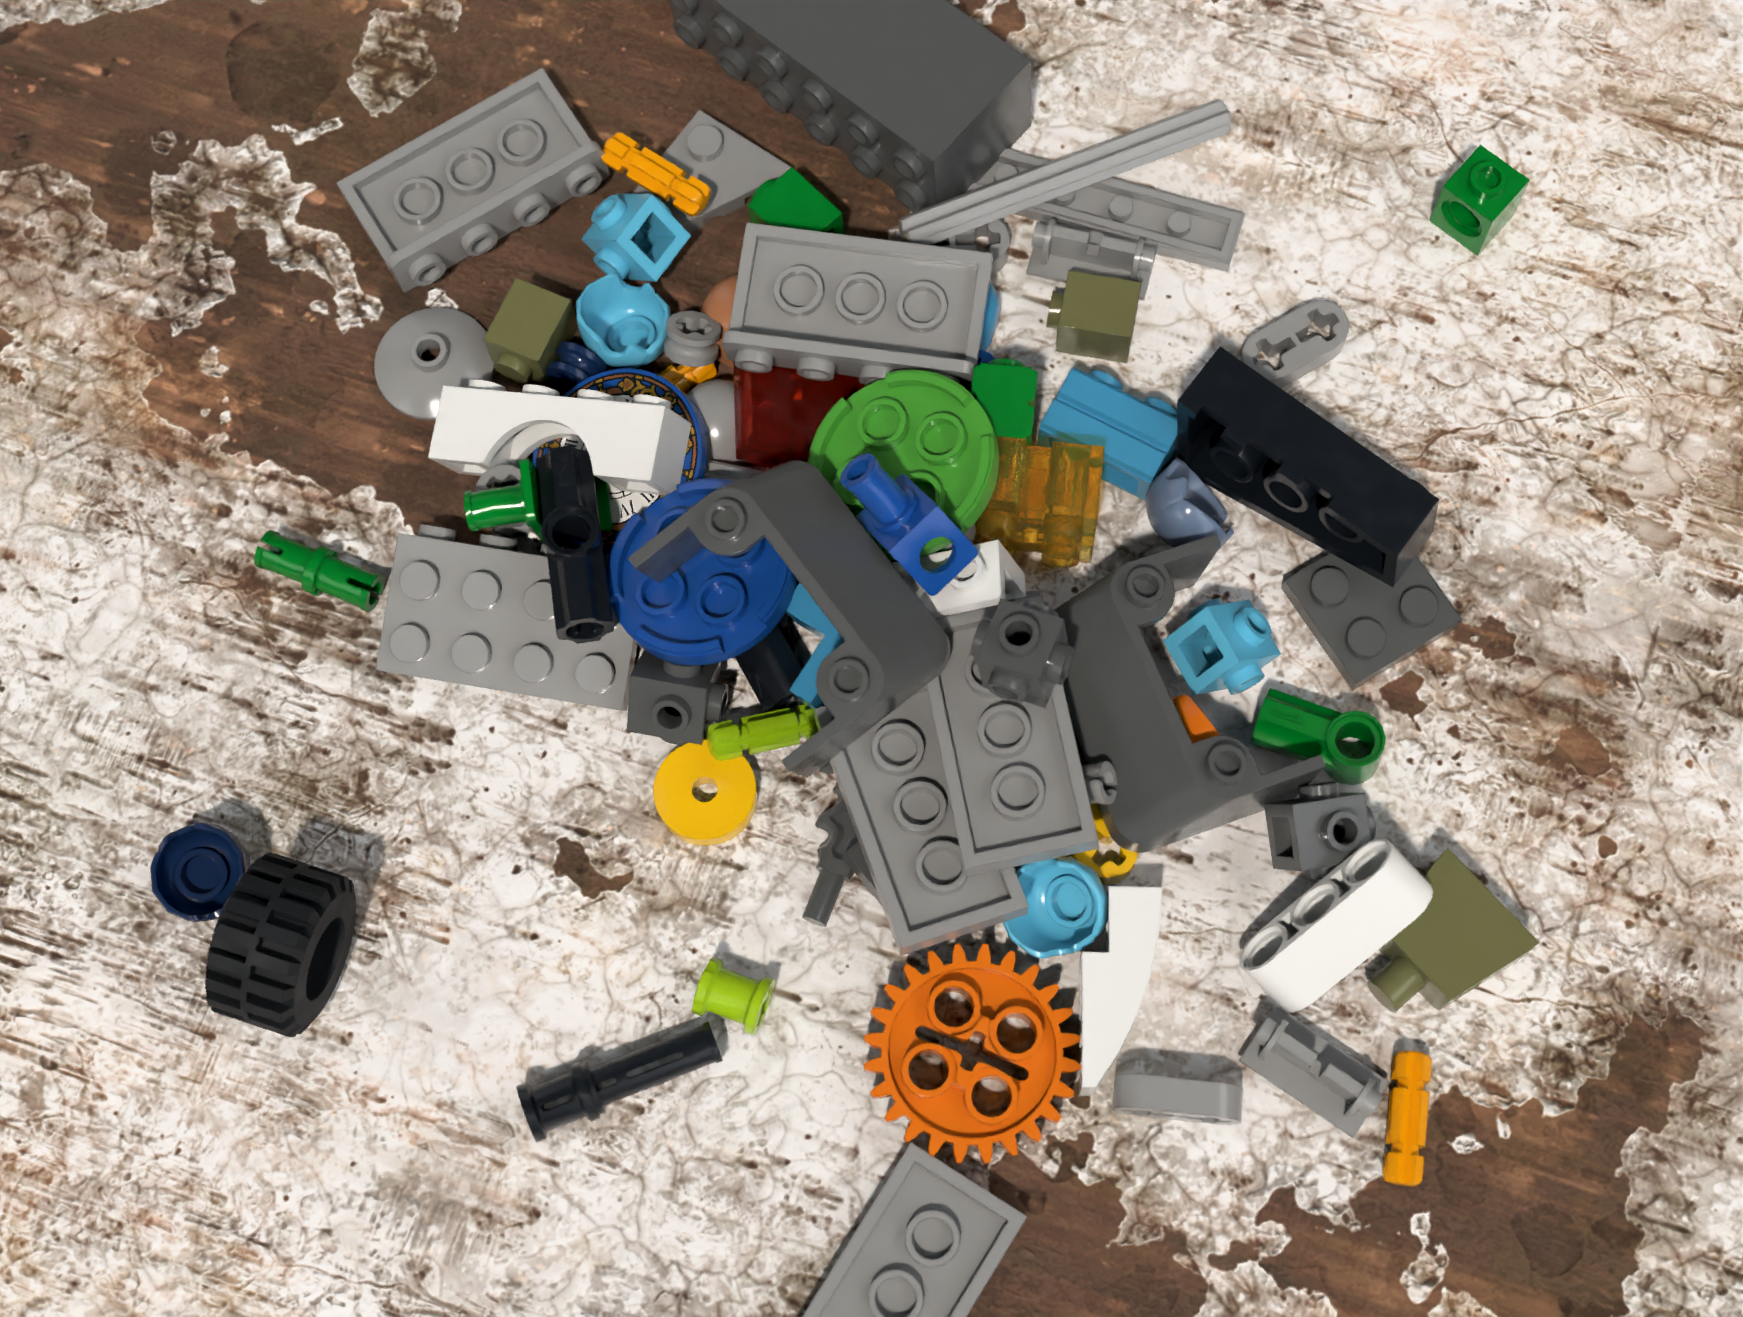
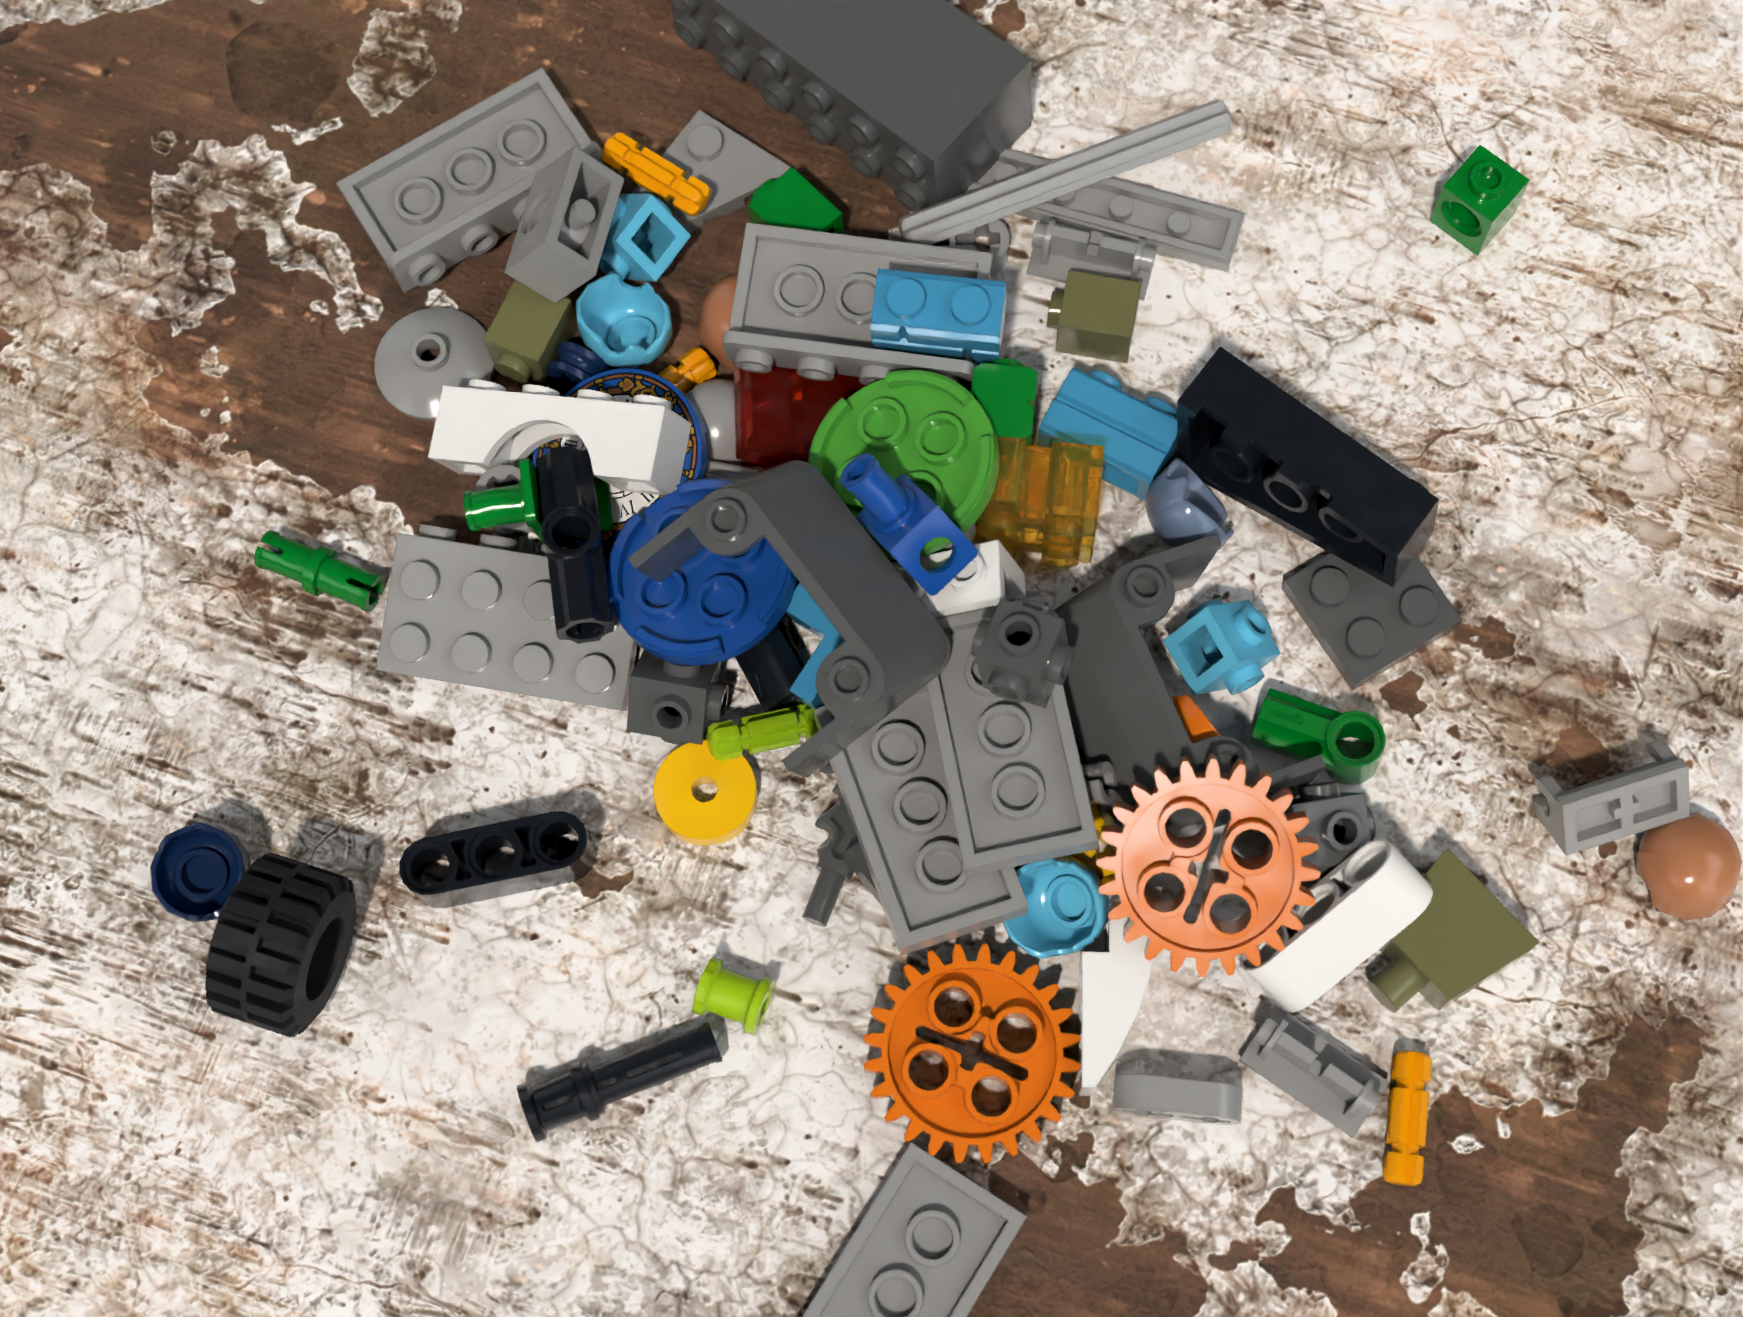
(469, 849): none -> black beam
(564, 225): none -> light grey brick
(692, 338): light grey bush -> none
(938, 315): none -> dark azure brick
(1266, 881): none -> orange gear
(1288, 333): light grey beam -> none
(1617, 803): none -> light grey hinge
(1689, 866): none -> nougat hair

